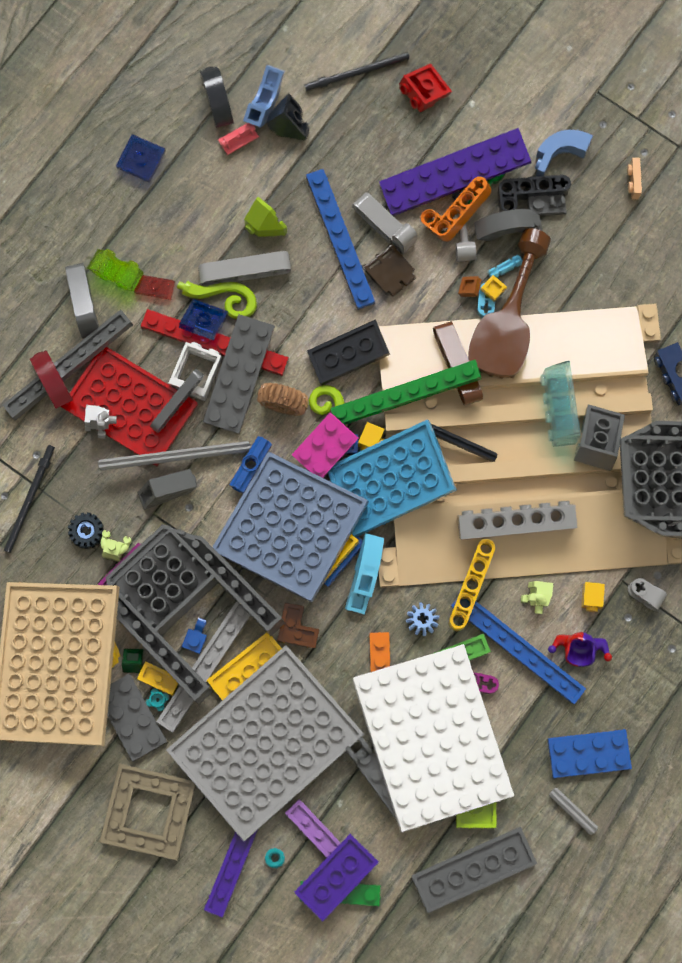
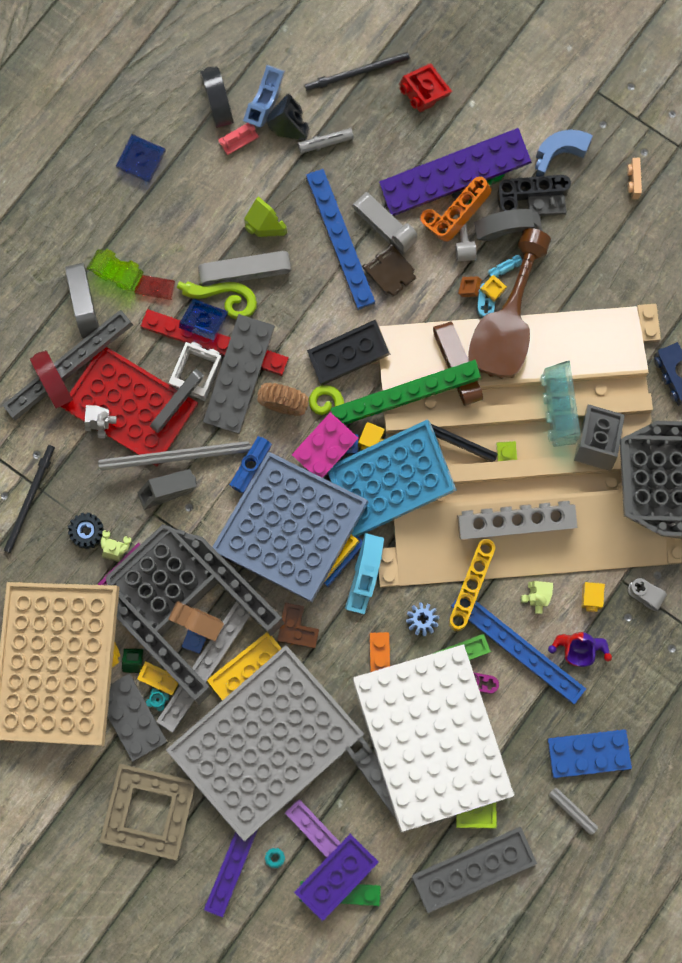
(196, 621): none -> medium nougat piece
(326, 140): none -> light grey pin
(506, 451): none -> lime plate

